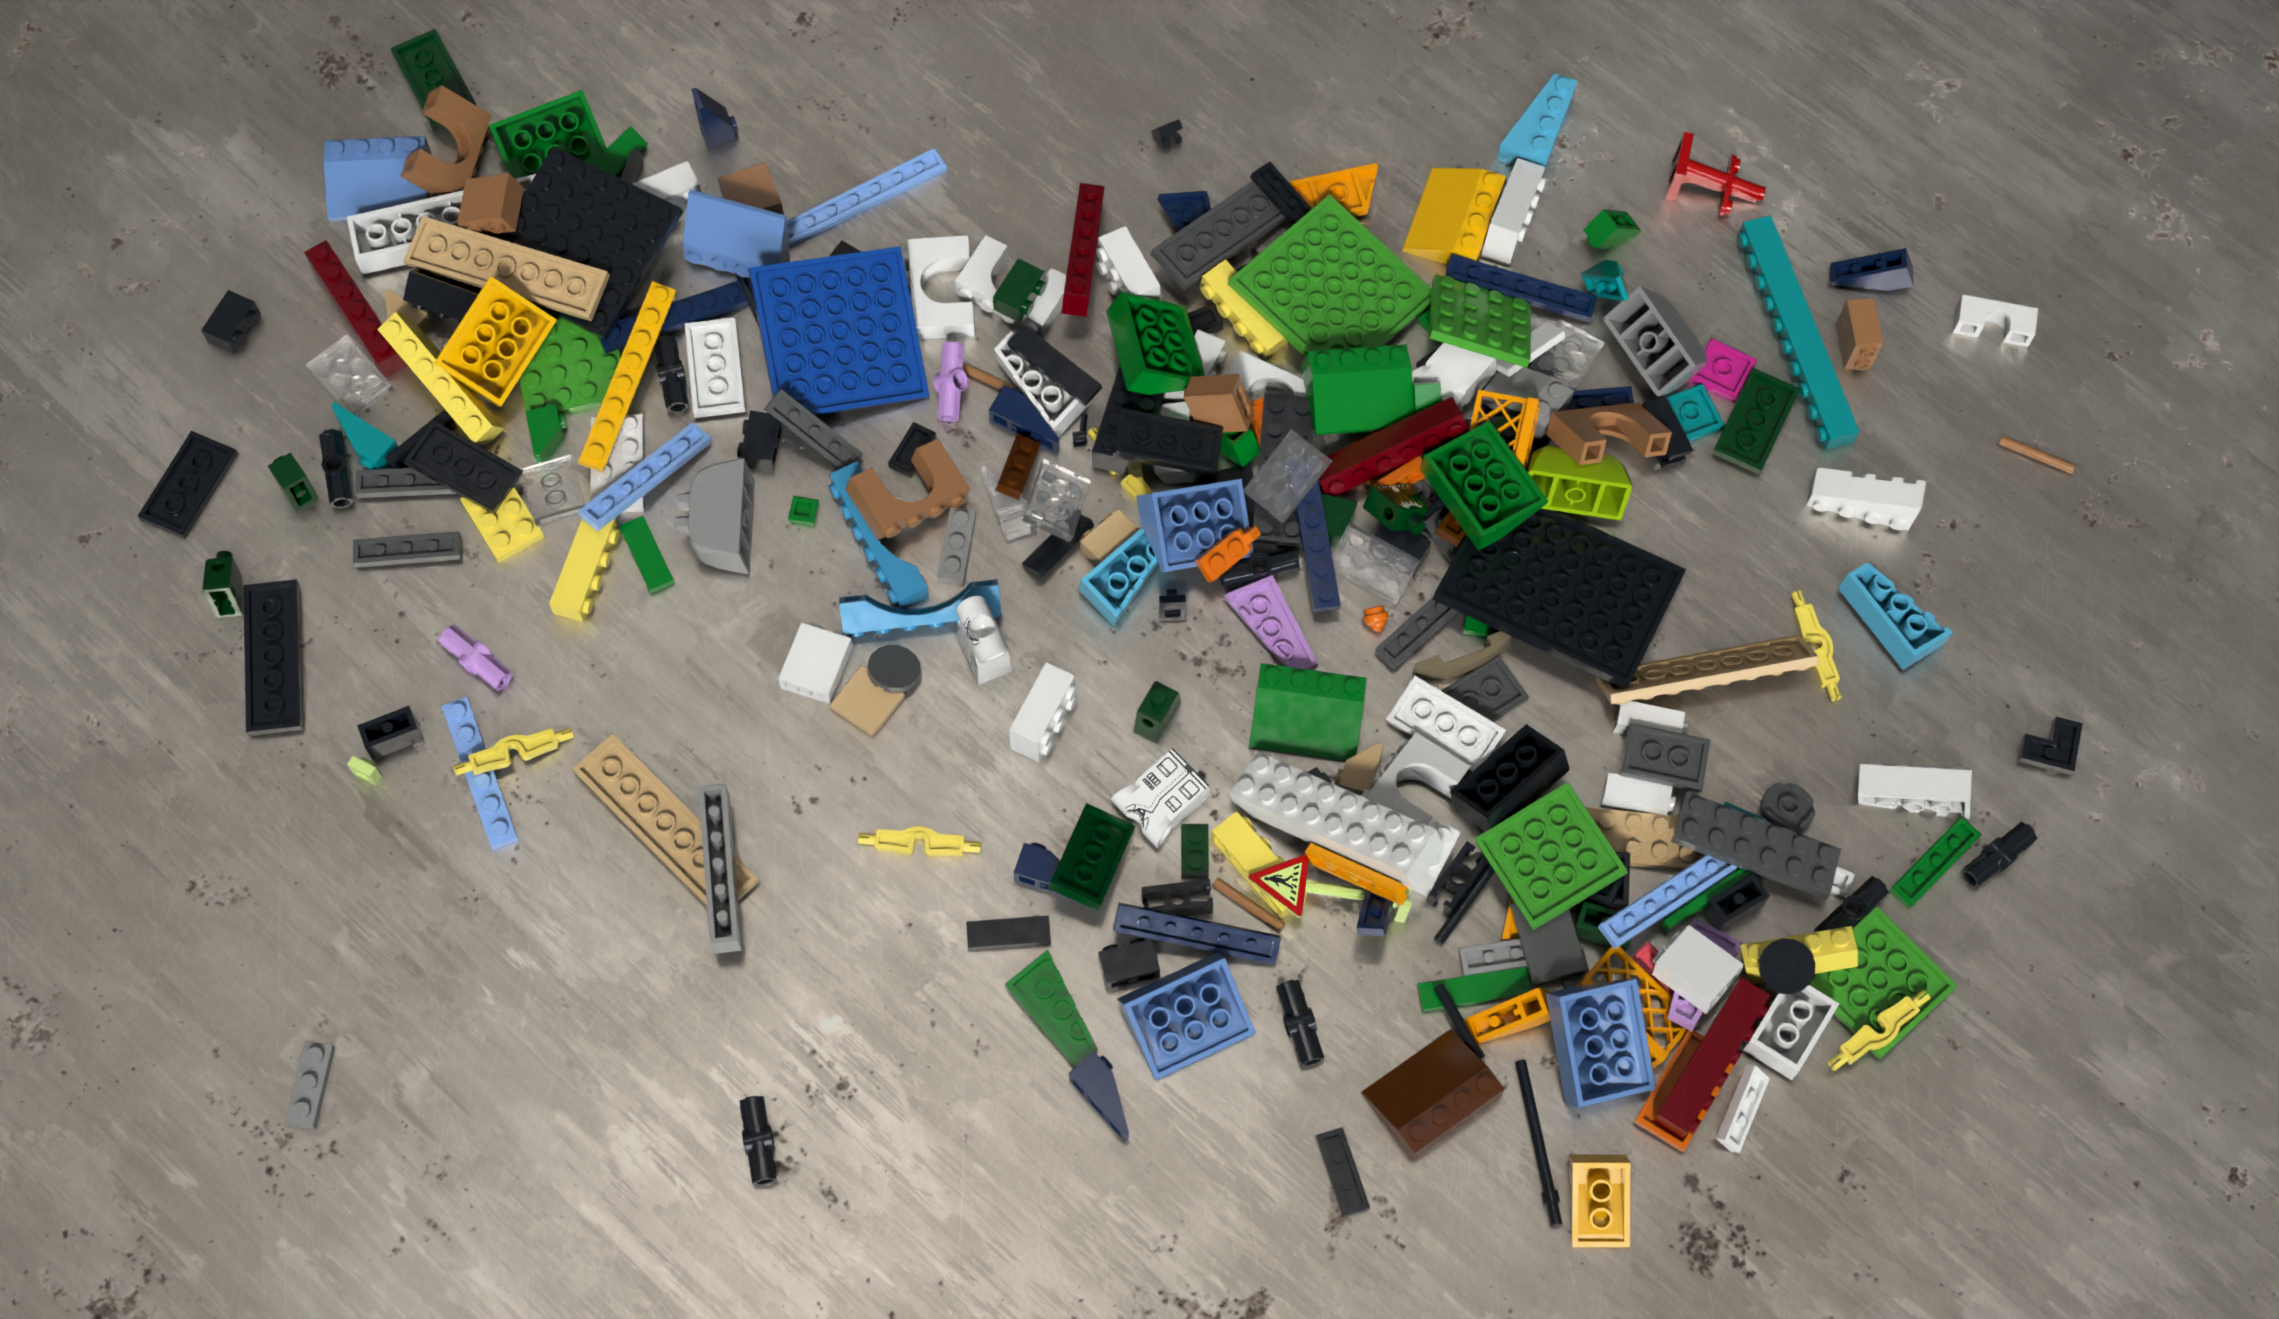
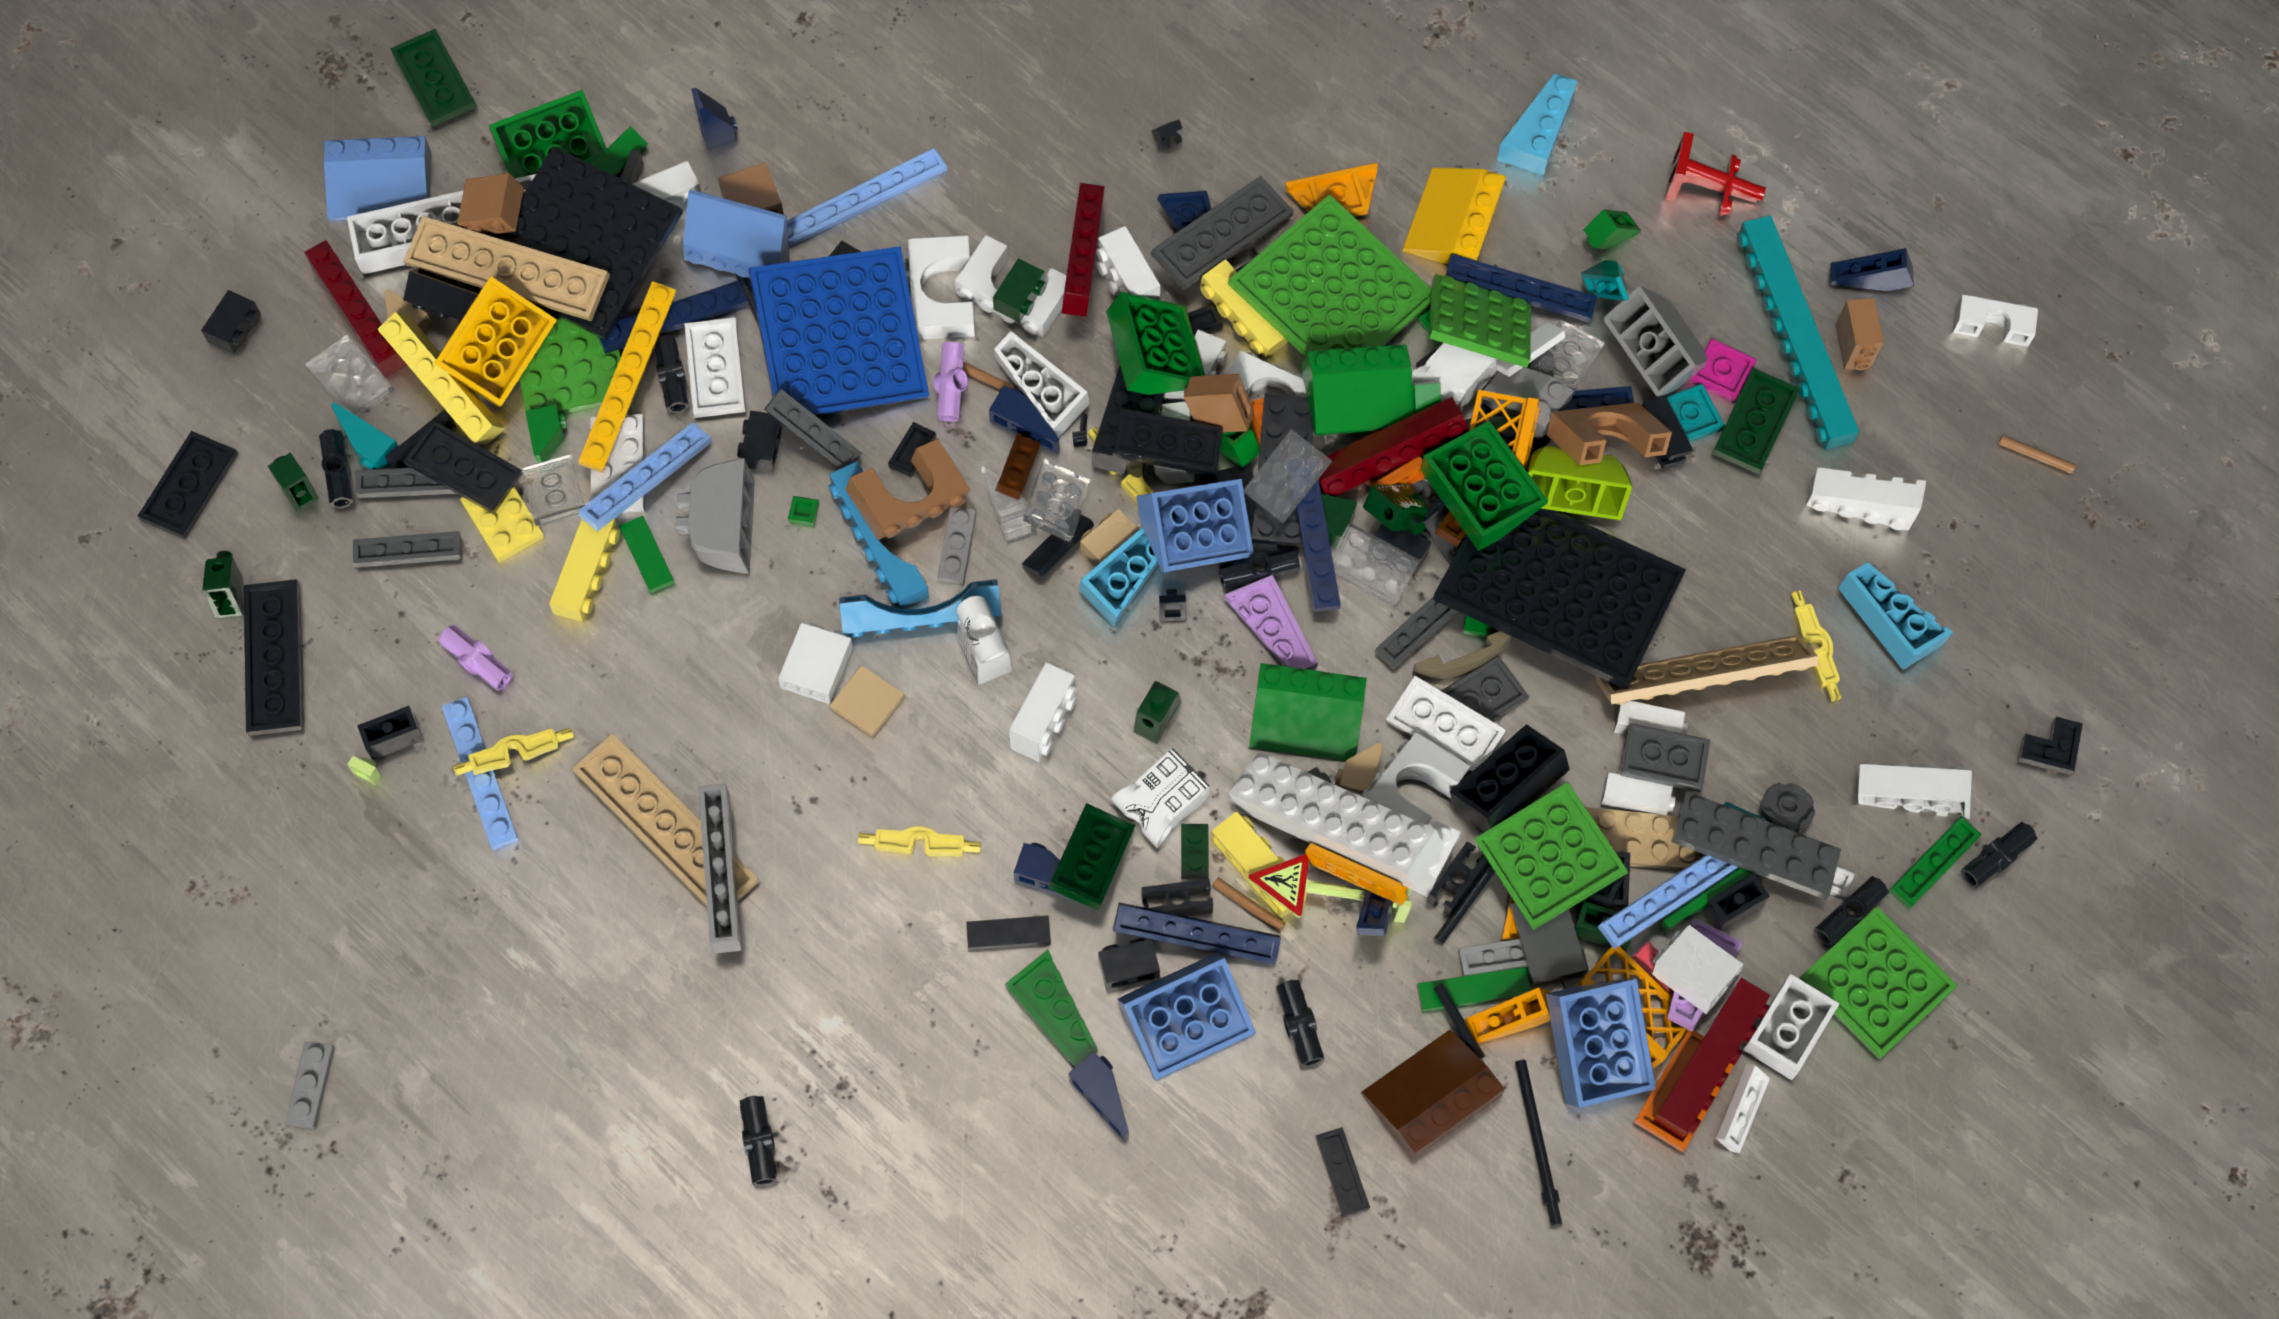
(468, 126): medium nougat arch -> none
(893, 668): dark grey tile -> none
(1054, 365): black tile -> none
(1226, 552): orange hinge -> none
(1280, 192): black tile -> none
(1375, 618): orange plate -> none
(1514, 212): white wedge -> none
(1599, 1200): yellow slope -> none
(1786, 966): black tile -> none
(1830, 948): light yellow brick -> none
(1868, 1039): light yellow piece -> none

